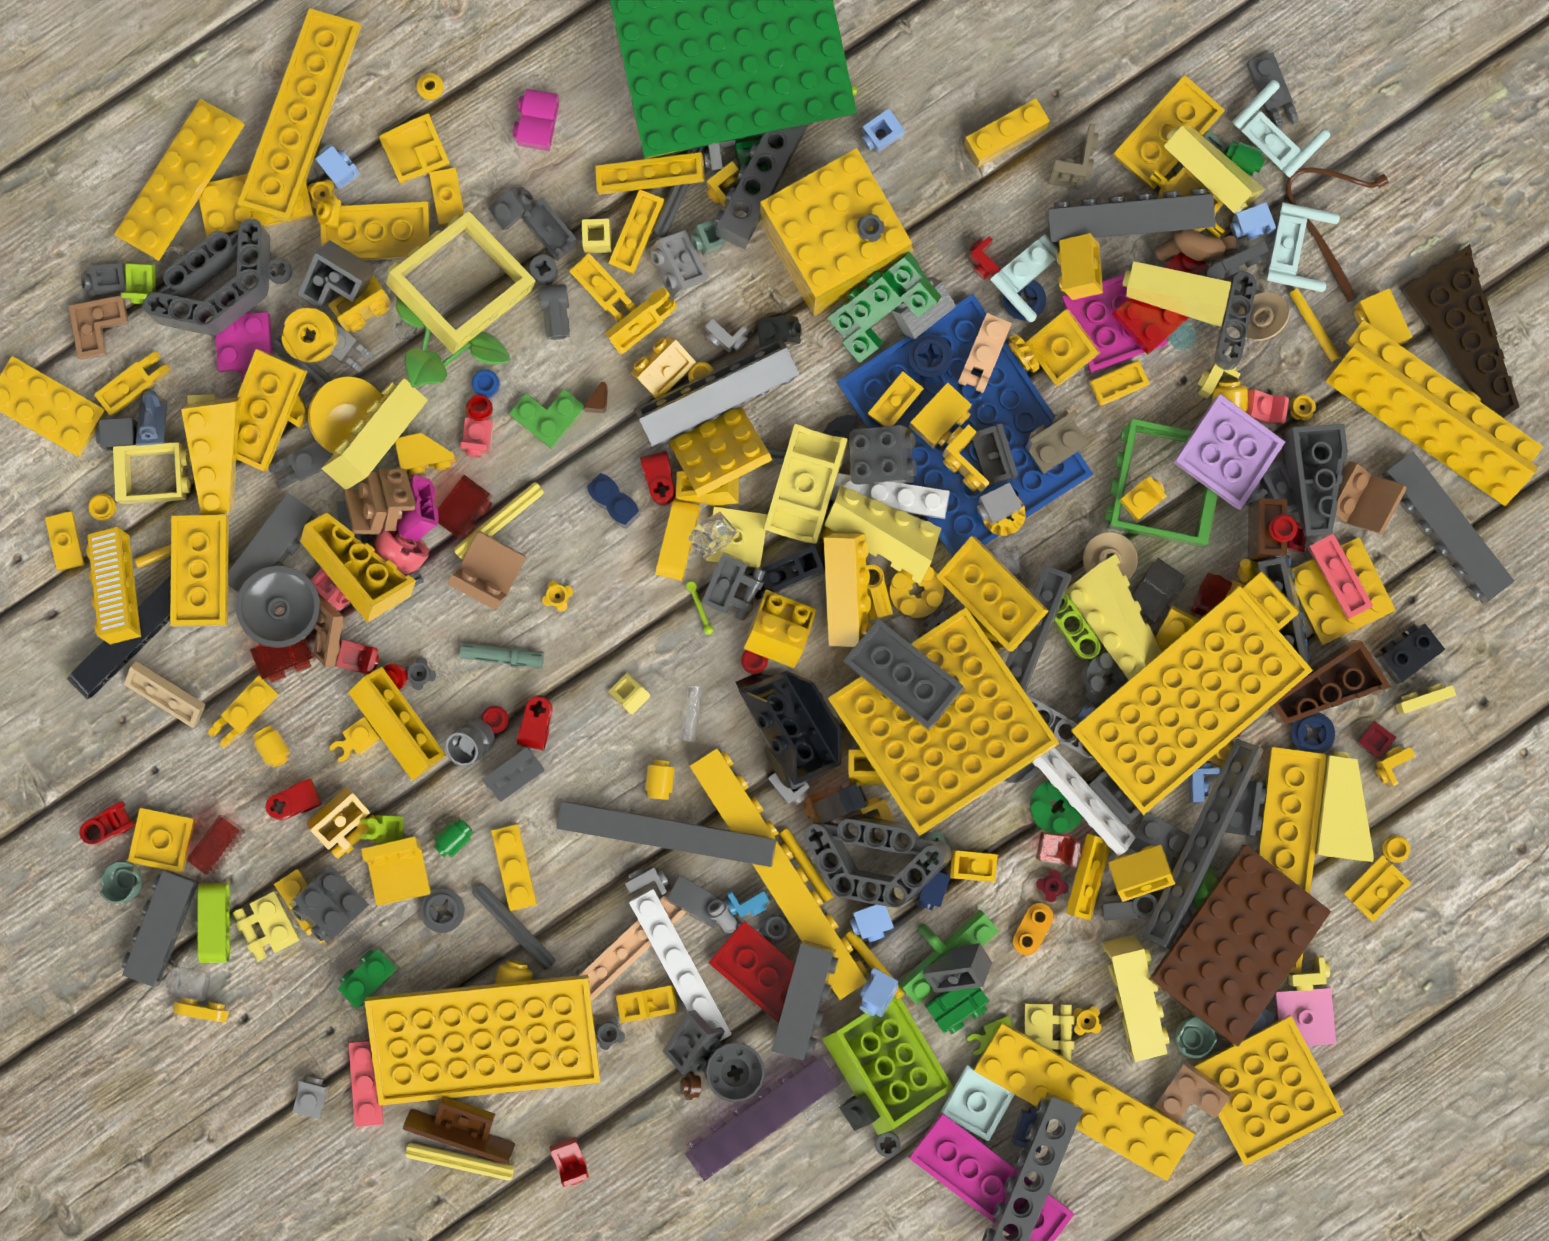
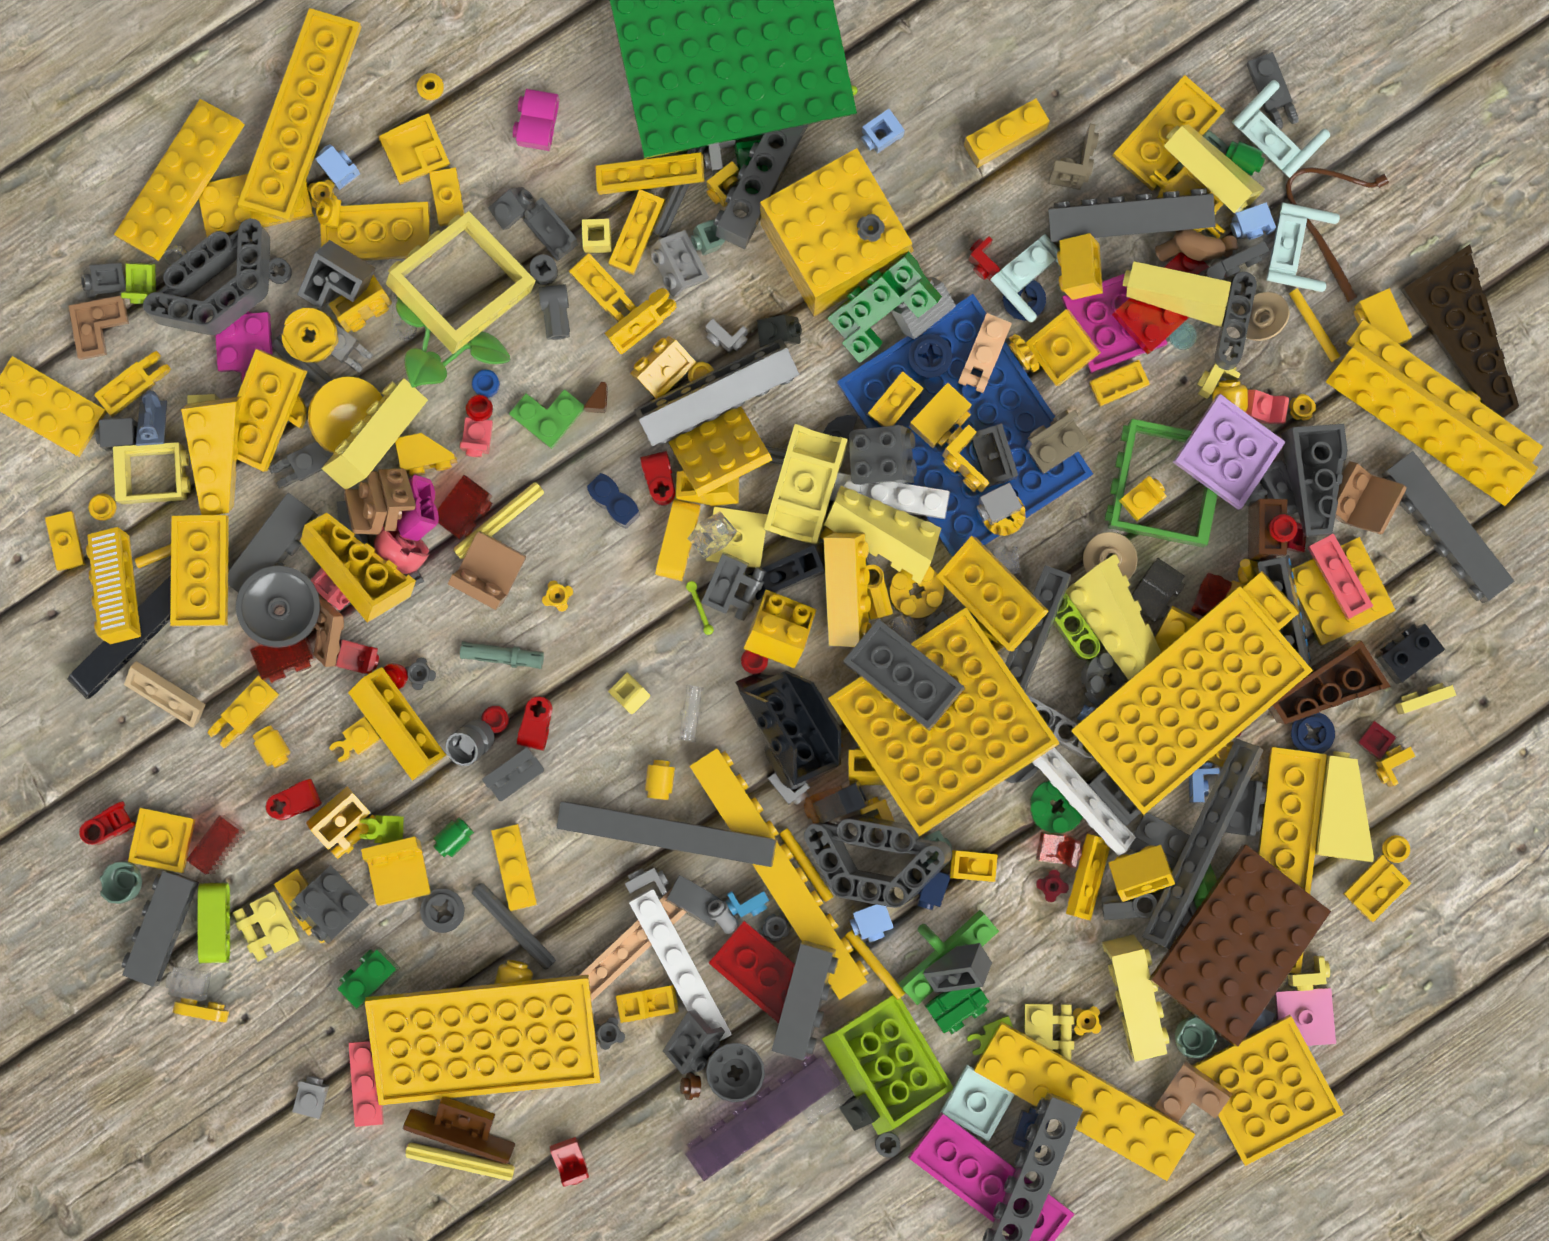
(878, 993): light blue brick -> none
(1032, 928): light orange plate -> none

